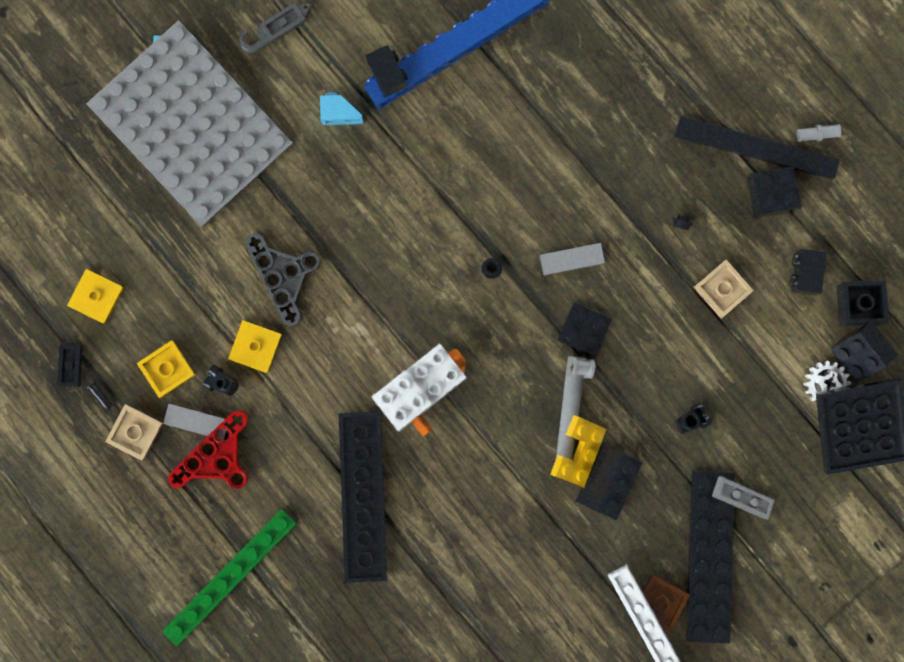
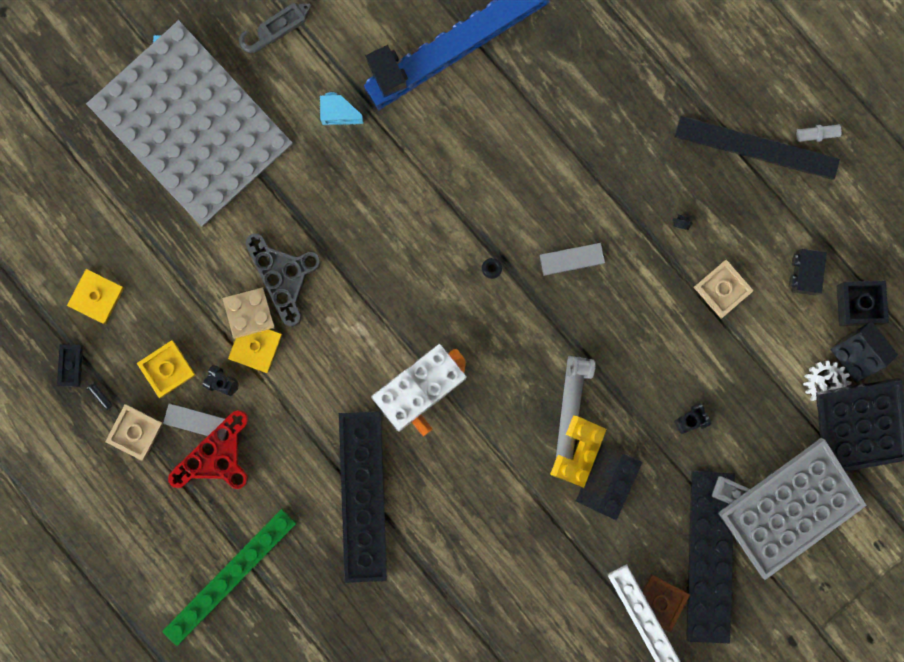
(248, 313): none -> tan plate
(584, 329): black plate -> none
(774, 192): black brick -> none
(792, 508): none -> light grey plate

